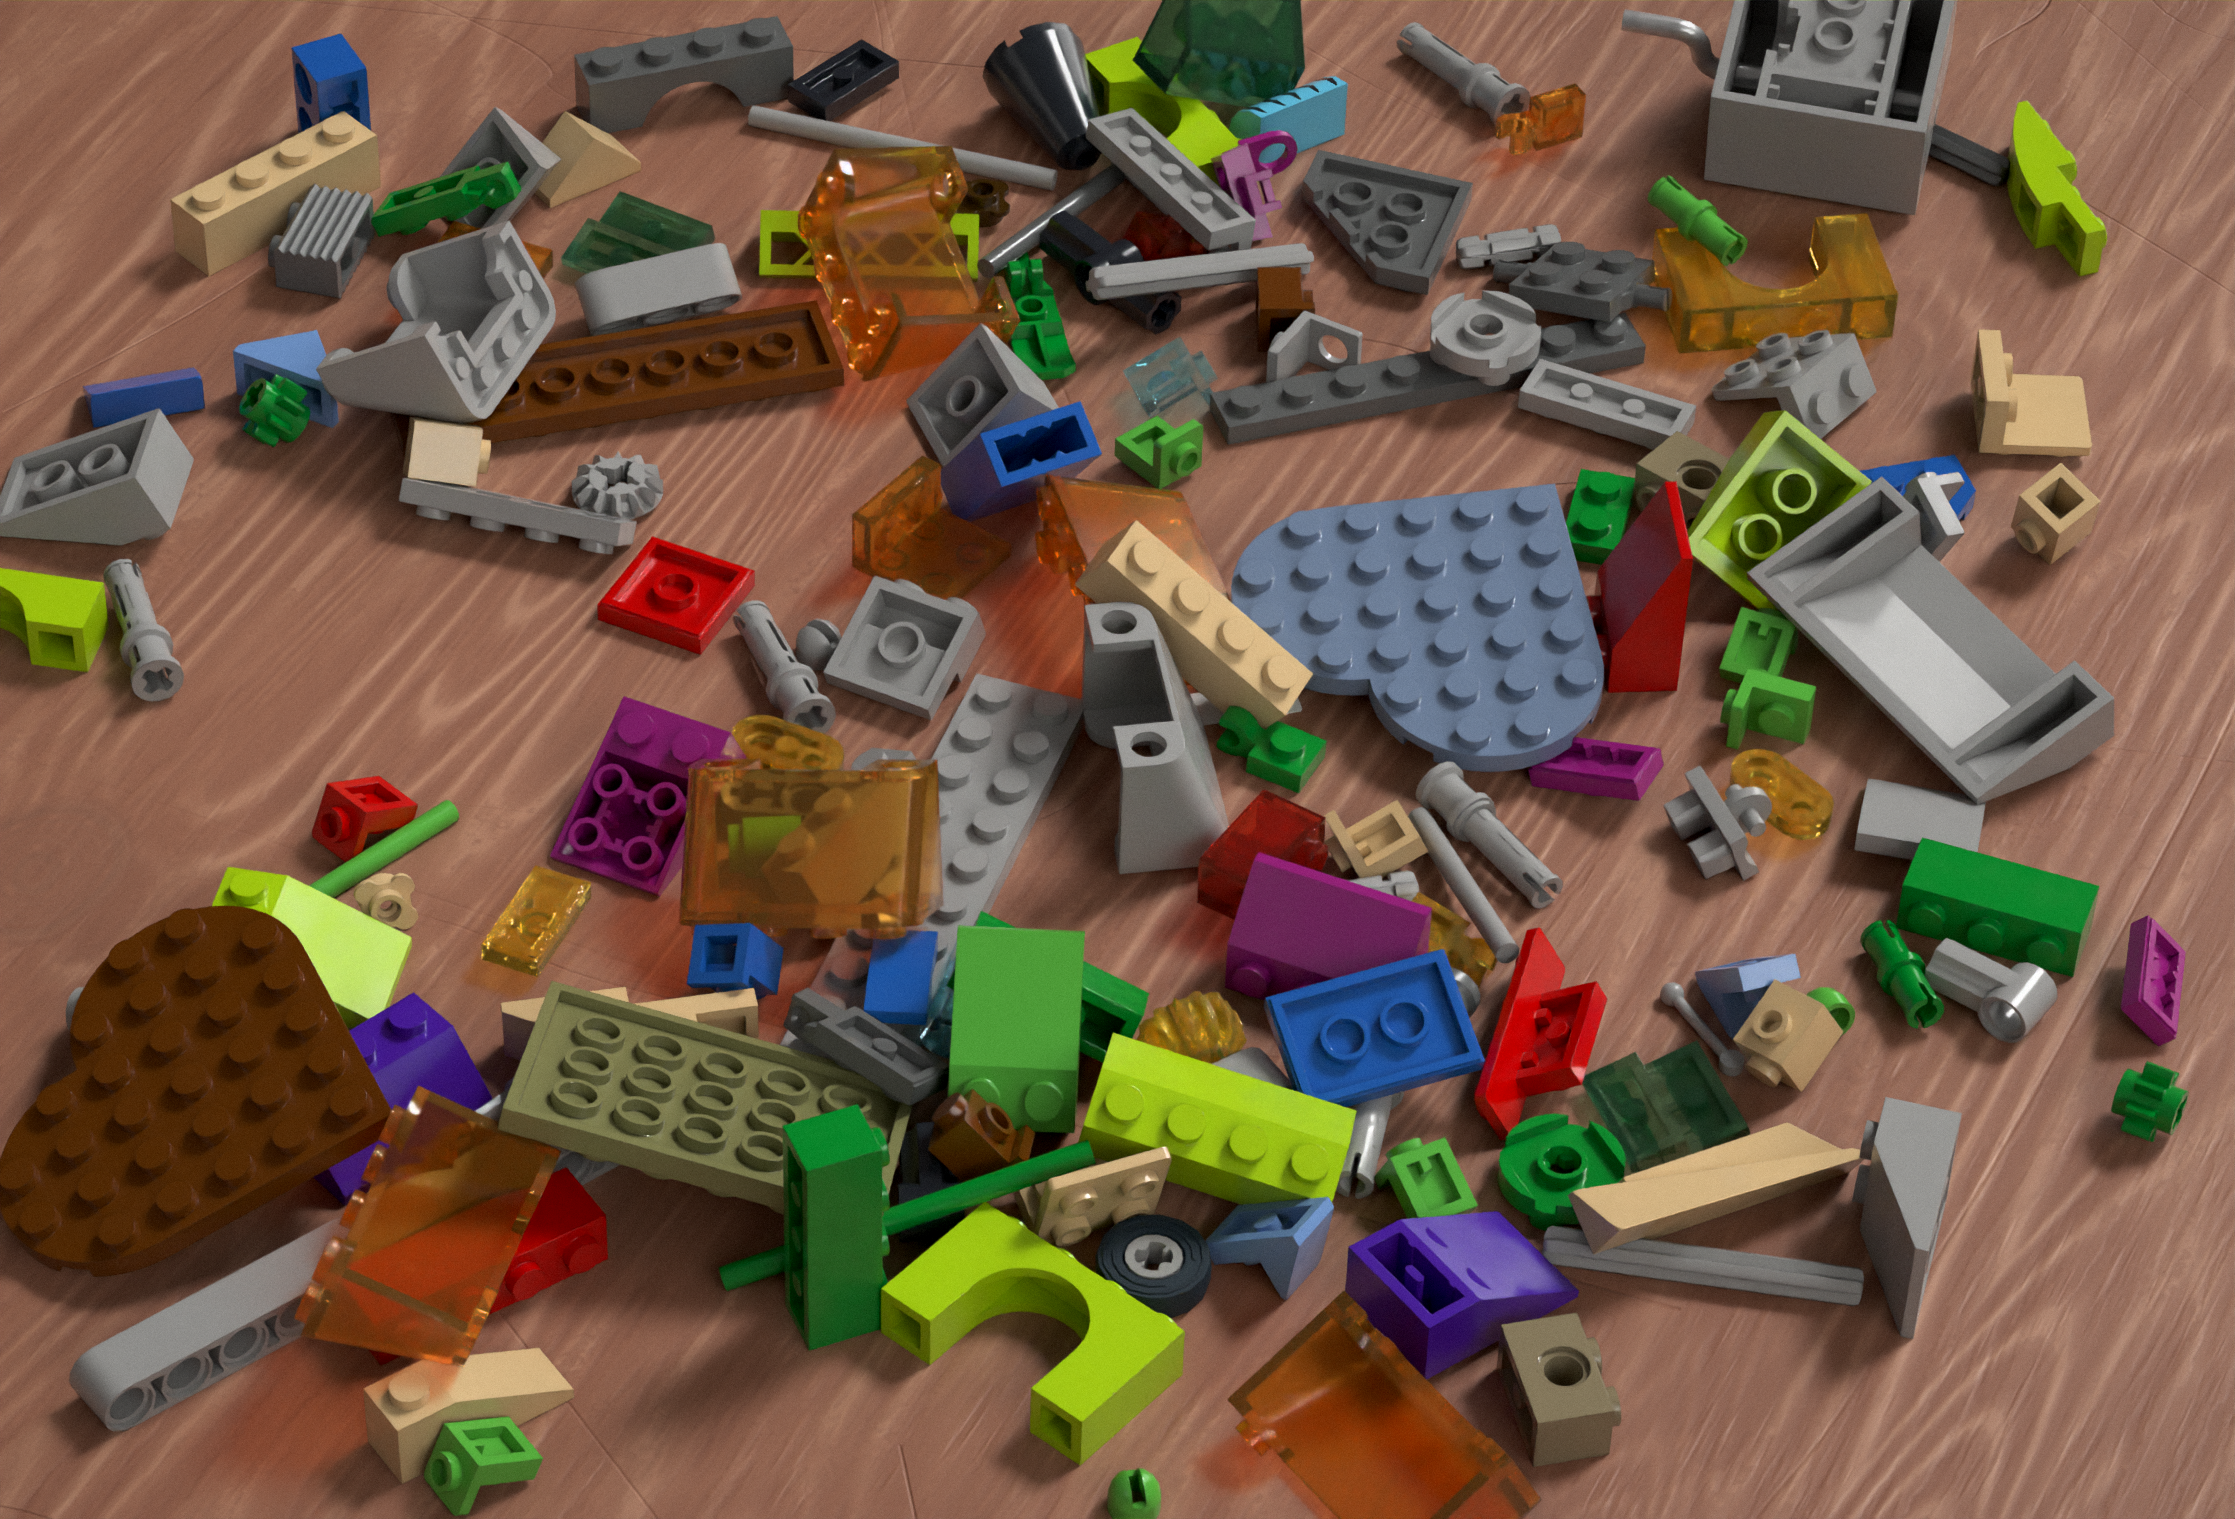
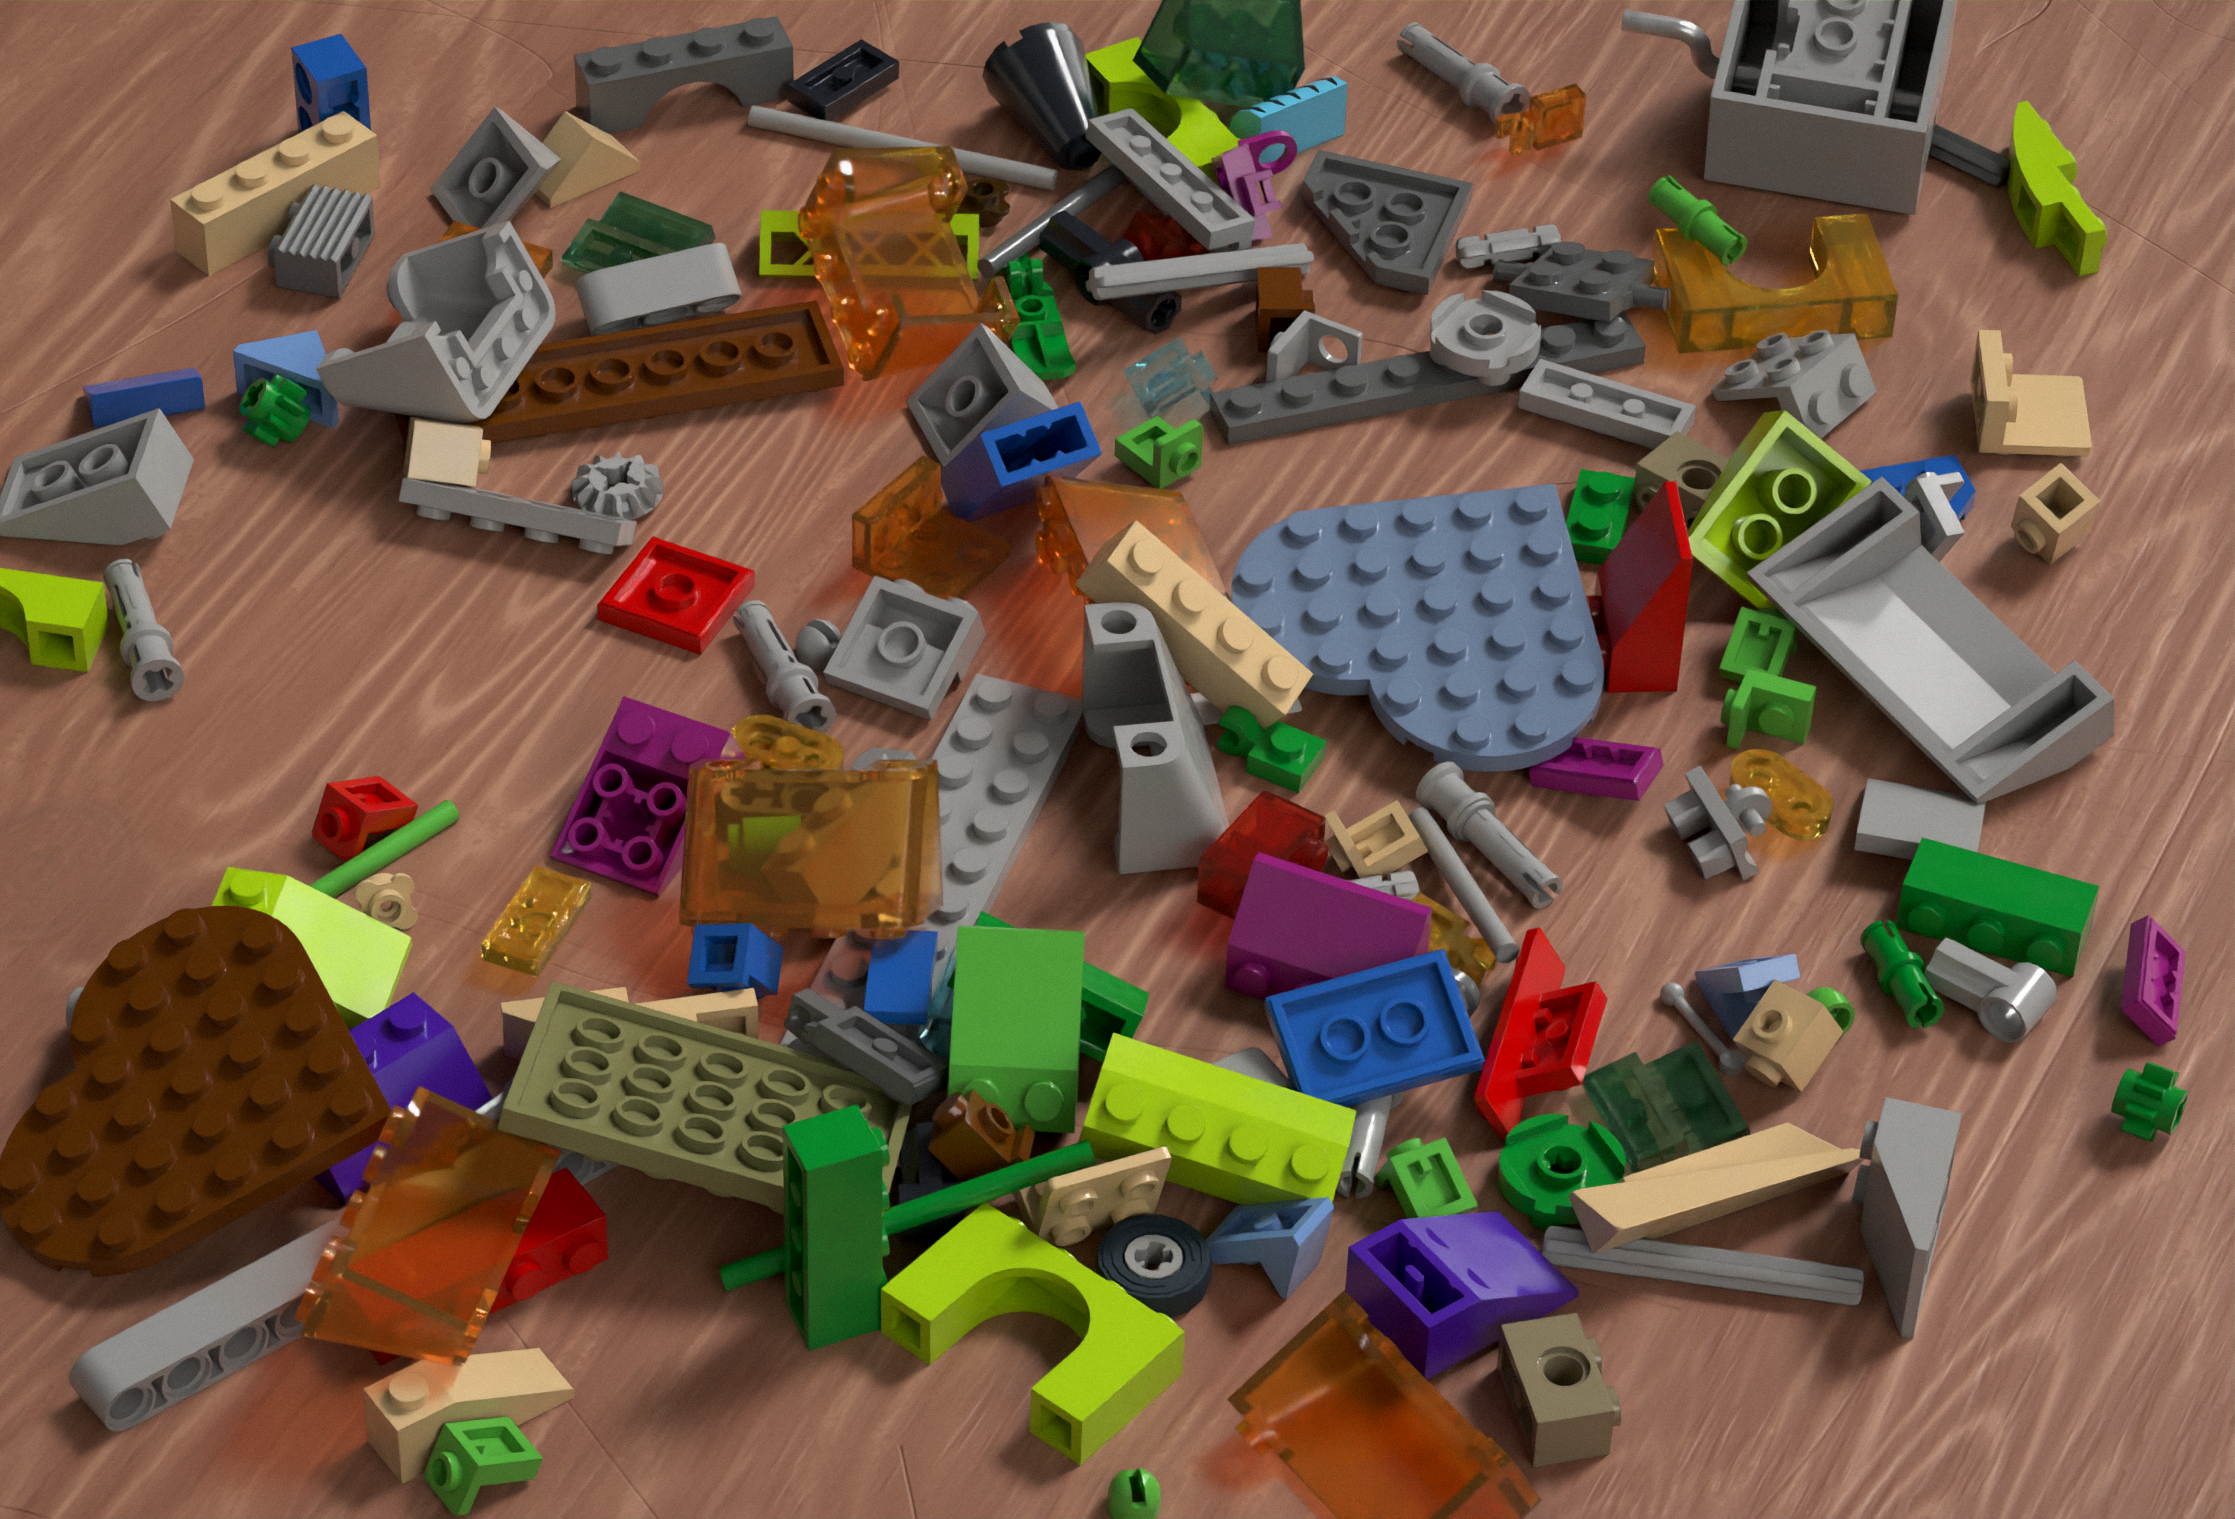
(446, 197): green hinge -> none
(1195, 1027): clear yellow gear -> none

